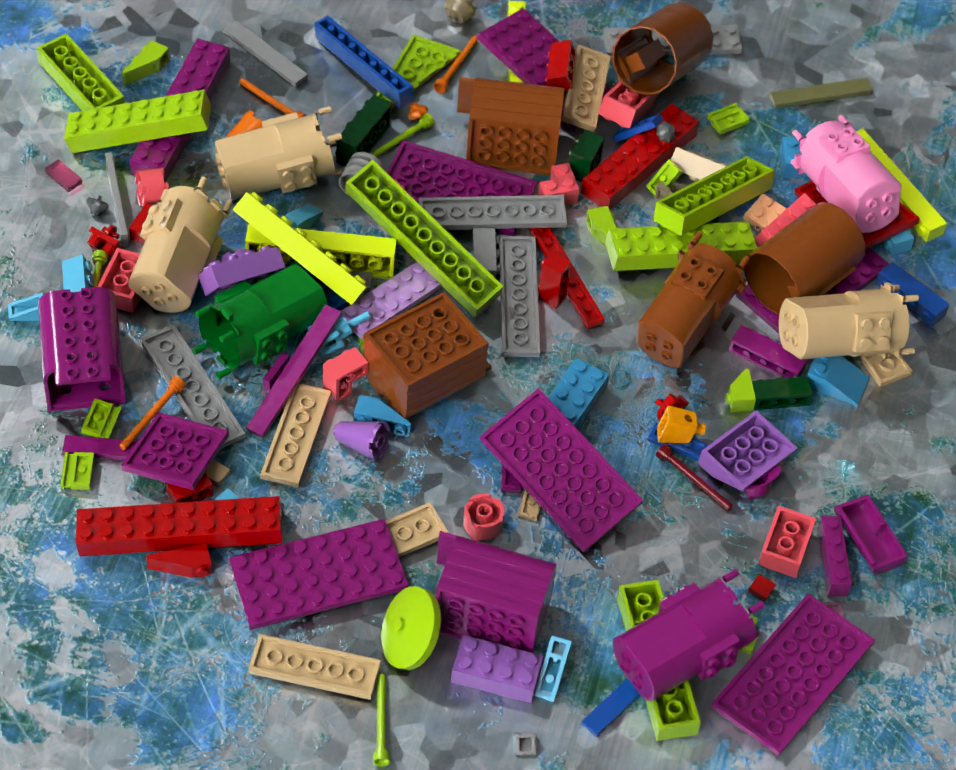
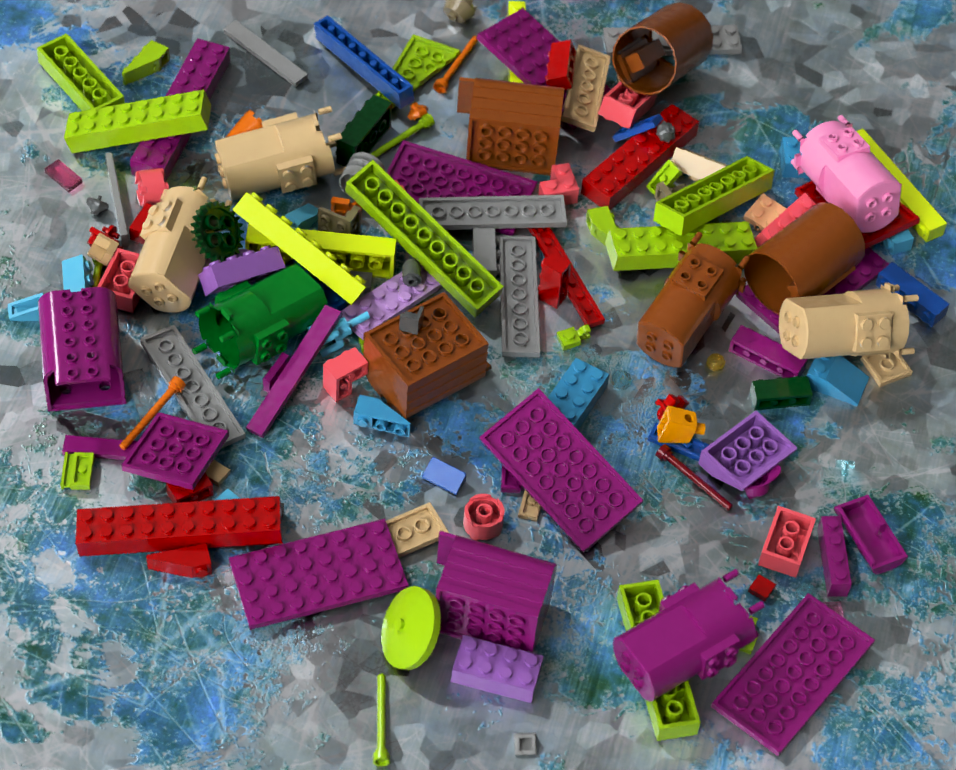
(101, 419): lime plate -> none
(102, 249): none -> tan panel
(217, 218): none -> dark green gear
(268, 98): orange piece -> none
(295, 435): tan plate -> none
(314, 666): tan plate -> none
(334, 222): none -> dark tan bracket
(342, 205): none -> orange plate
(364, 437): medium lavender cone -> none
(411, 273): none -> dark grey brick
(411, 322): none -> dark grey panel
(444, 476): none -> slope
(553, 668): medium azure slope -> none
(571, 338): none -> lime plate
(586, 154): dark green brick -> none
(611, 708): blue tile -> none
(715, 358): none -> clear yellow plate
(728, 119): lime plate -> none
(741, 393): lime slope -> none
(820, 93): olive tile -> none

